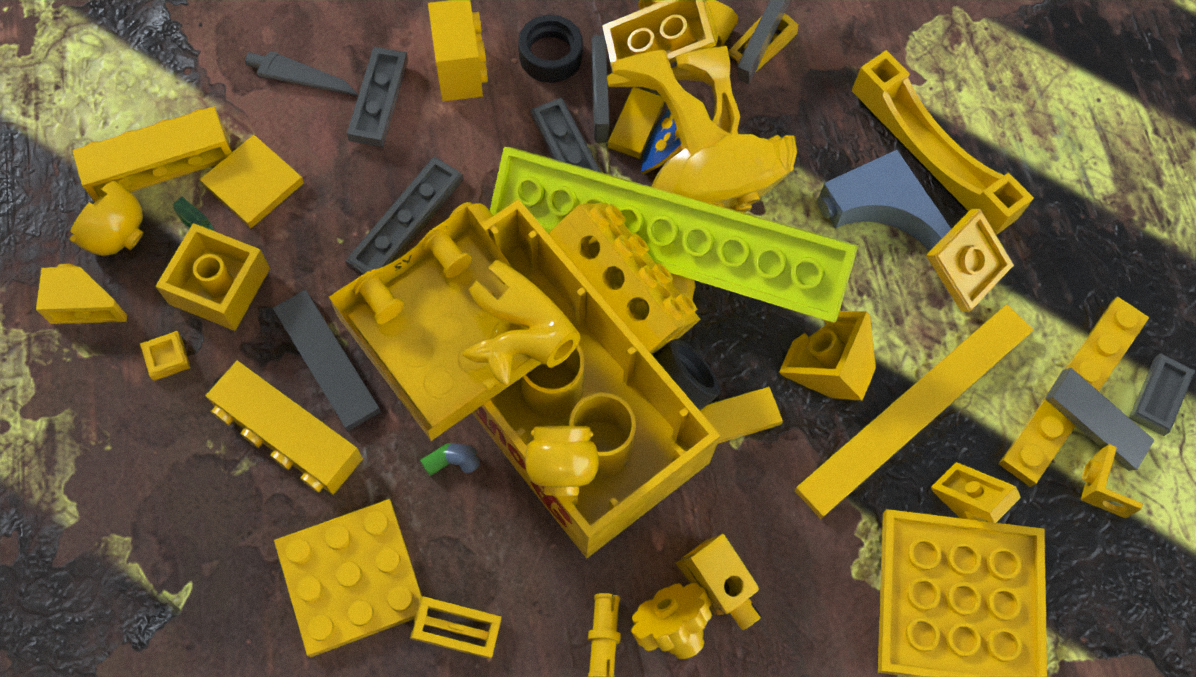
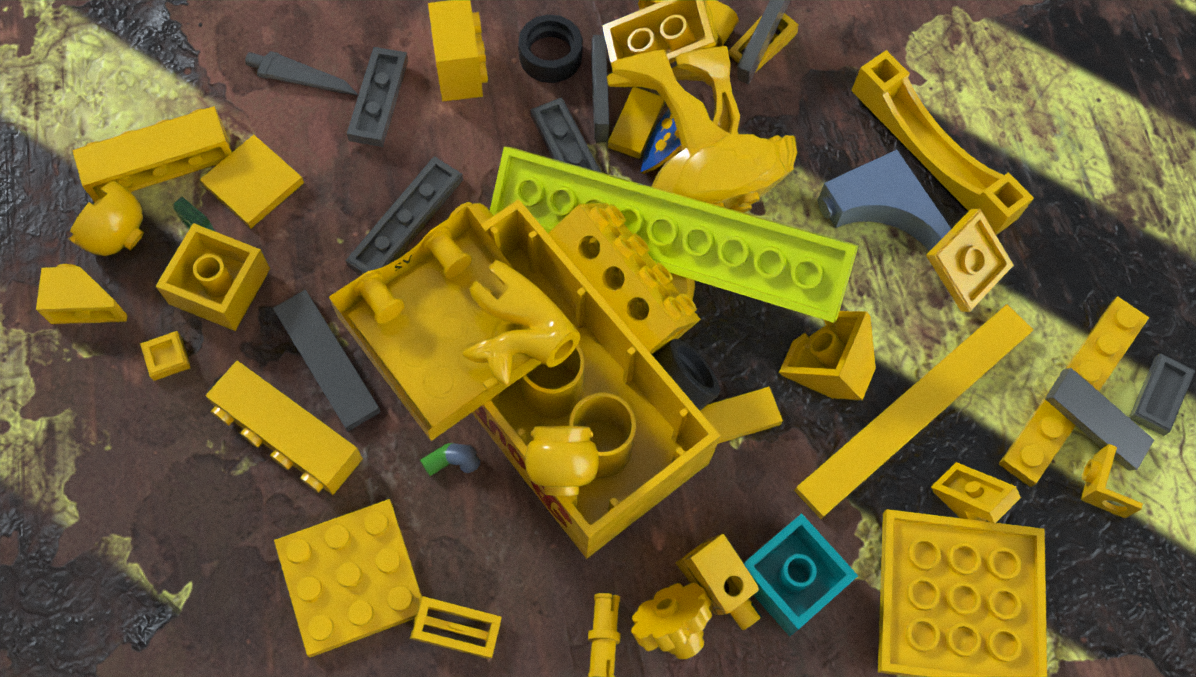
(798, 574): none -> teal brick

